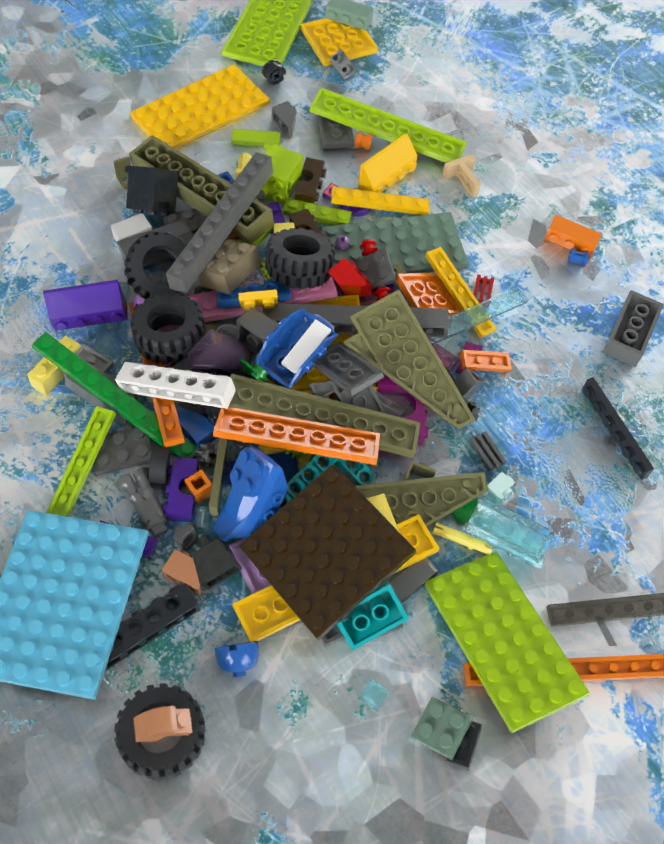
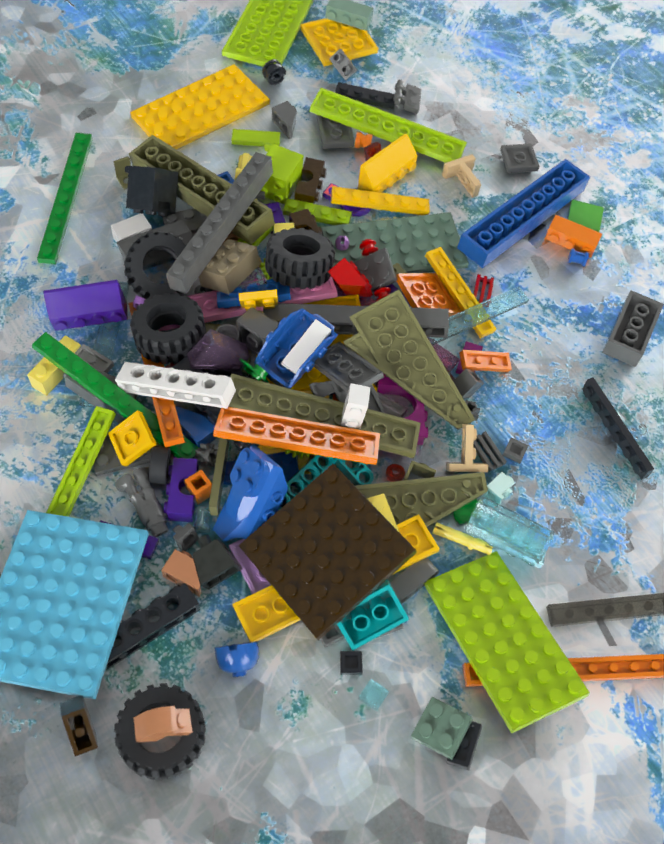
(64, 199): none -> green plate
(78, 725): none -> dark brown brick
(132, 438): none -> yellow plate
(351, 663): none -> black tile
(355, 406): none -> white brick
(366, 95): none -> black plate
(372, 150): none -> clear red plate
(395, 477): none -> clear red plate
(411, 97): none -> dark grey plate
(468, 453): none -> tan bracket
(515, 450): none -> dark grey plate
(519, 158): none -> dark grey plate
(522, 213): none -> blue brick
(586, 214): none -> bright green tile

